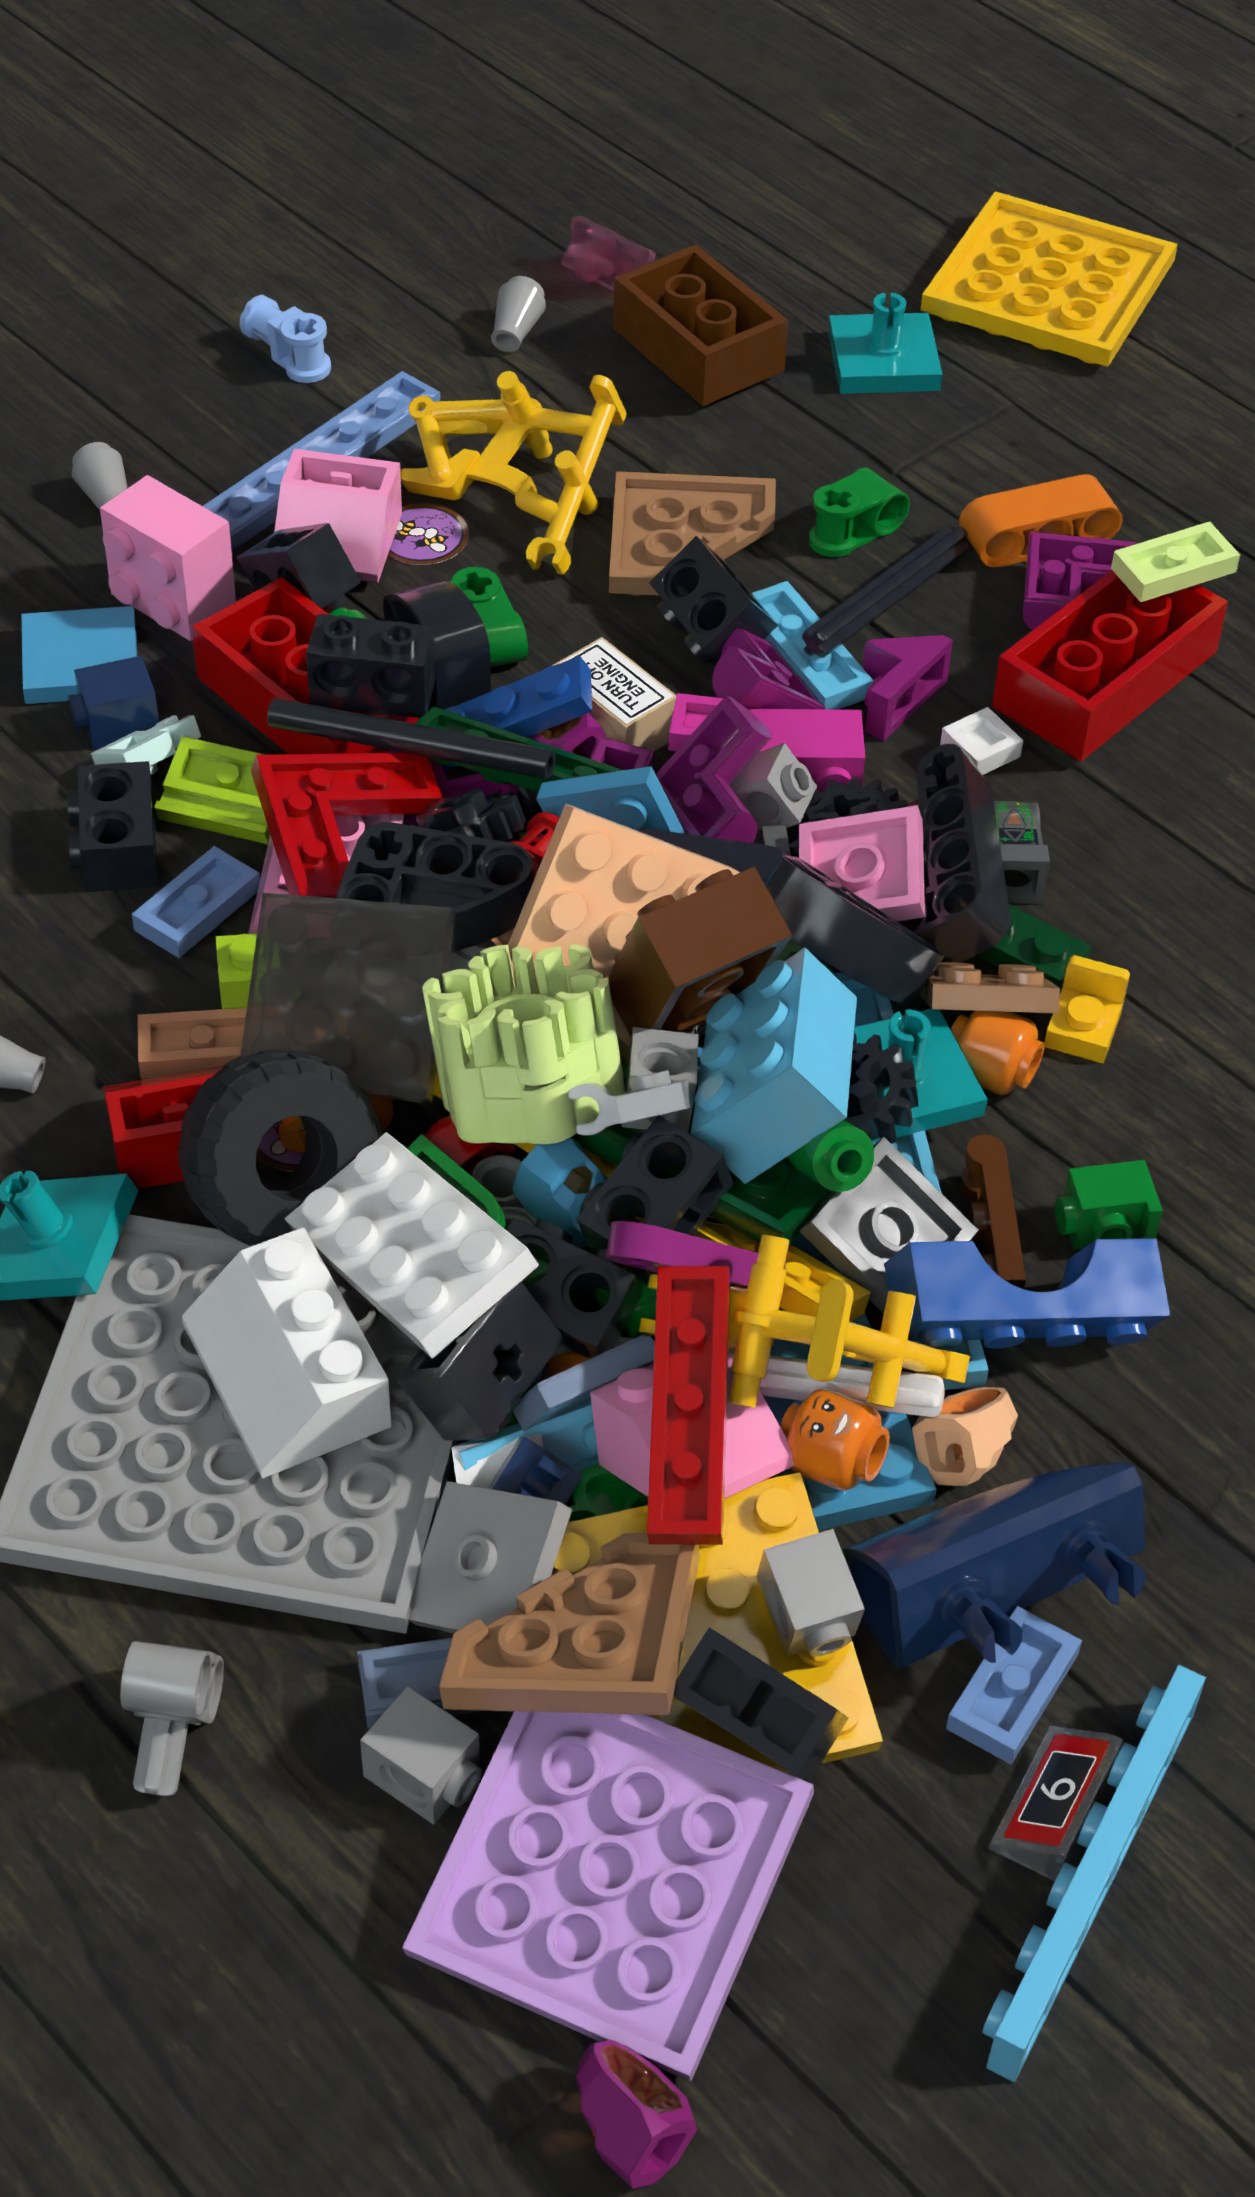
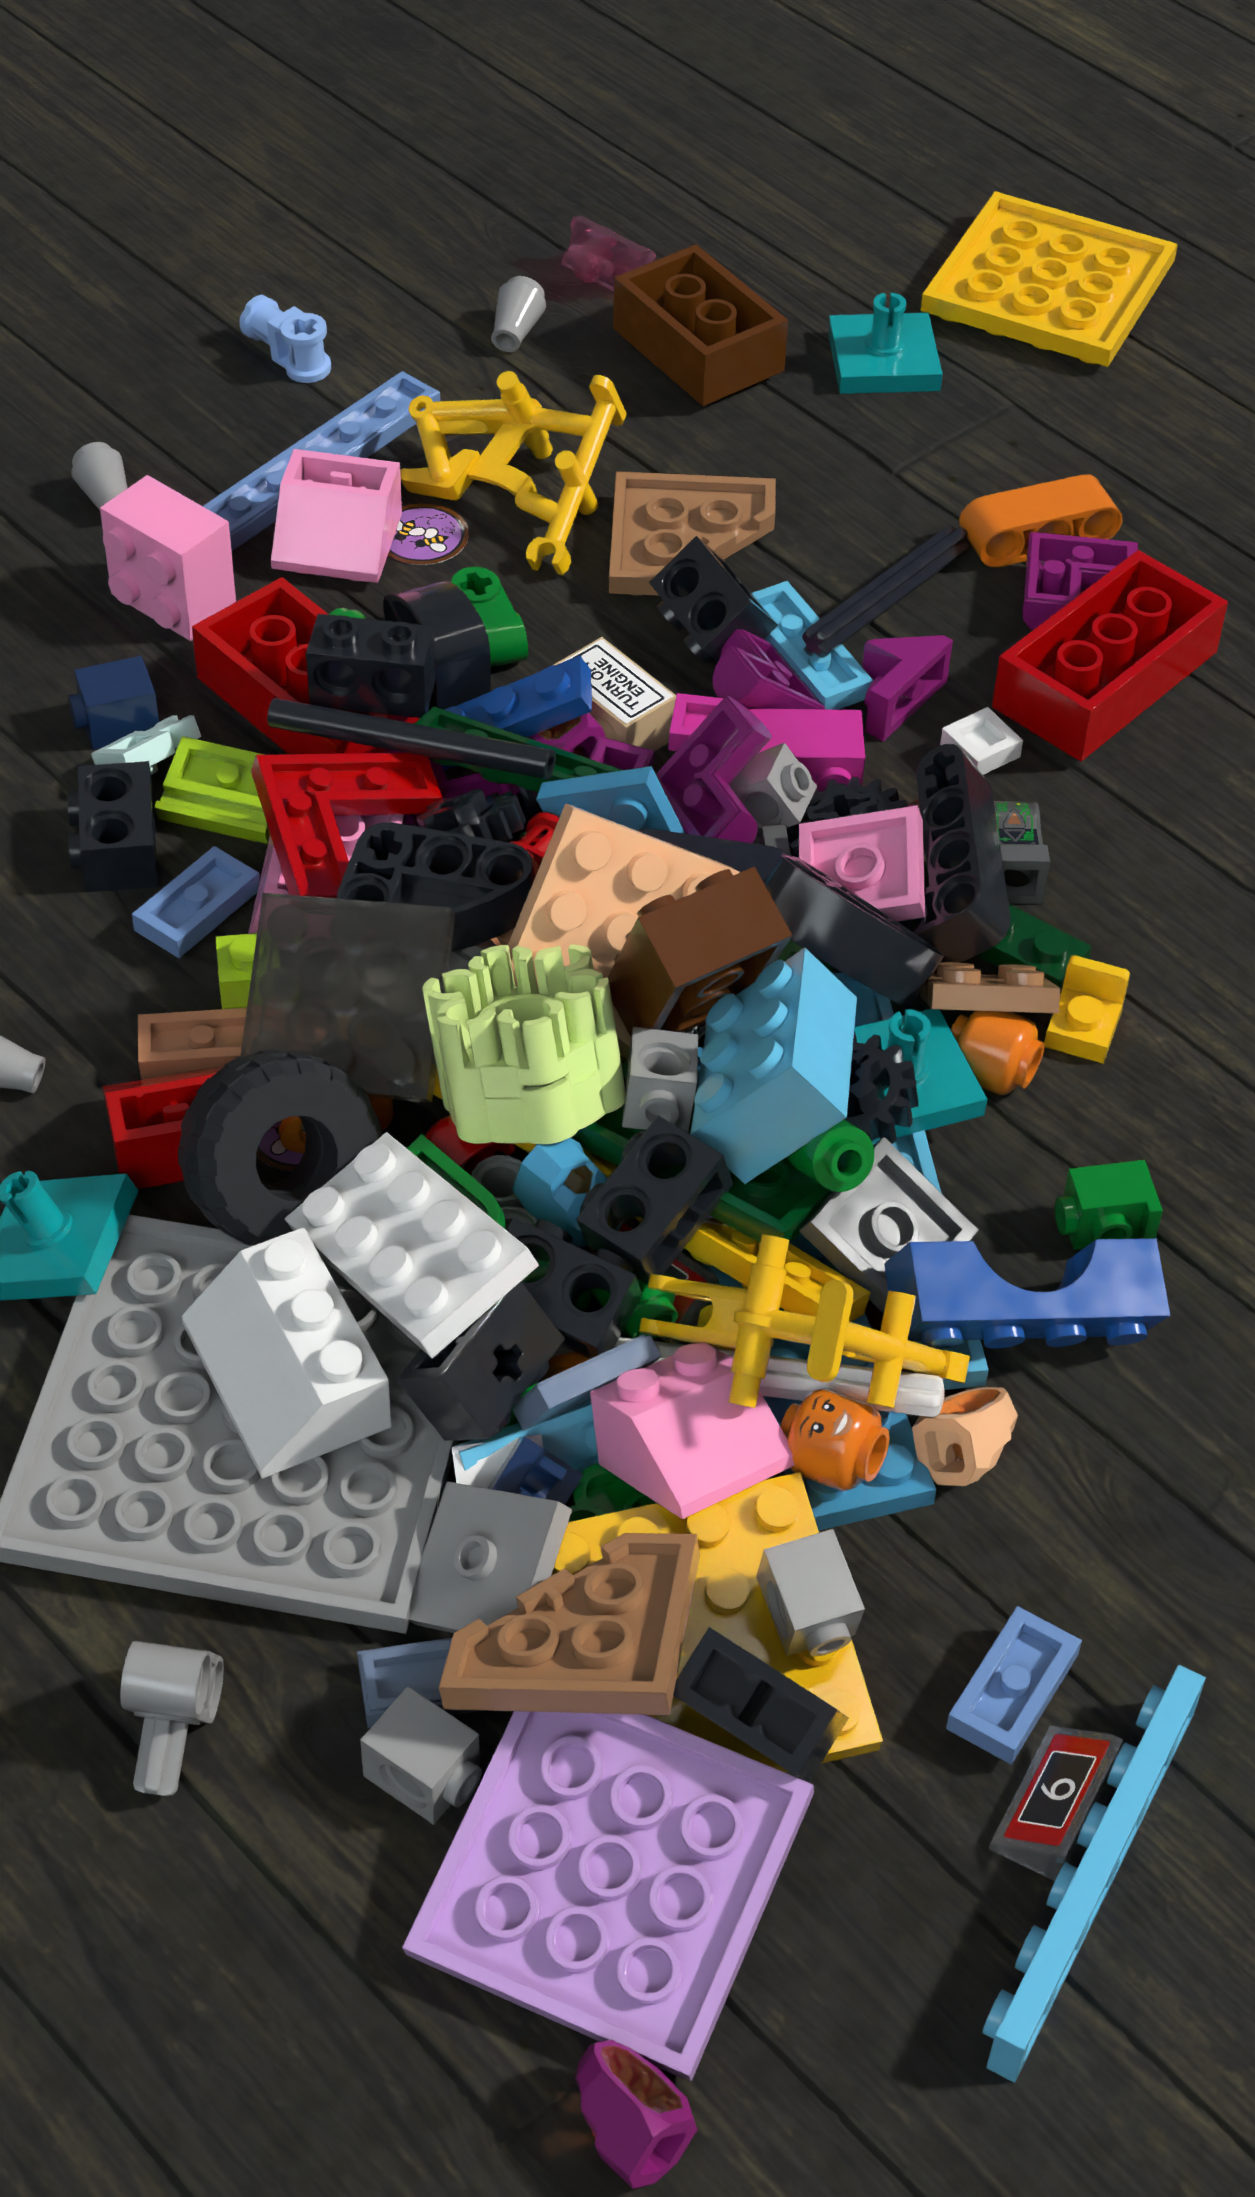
(68, 641): dark azure tile -> none
(307, 559): black brick -> none
(649, 1097): light grey plate -> none
(654, 1246): magenta beam -> none
(689, 1406): red plate -> none
(856, 512): green piece -> none
(992, 1207): reddish brown plate -> none
(995, 1551): dark blue piece -> none
(1175, 561): yellowish green plate -> none

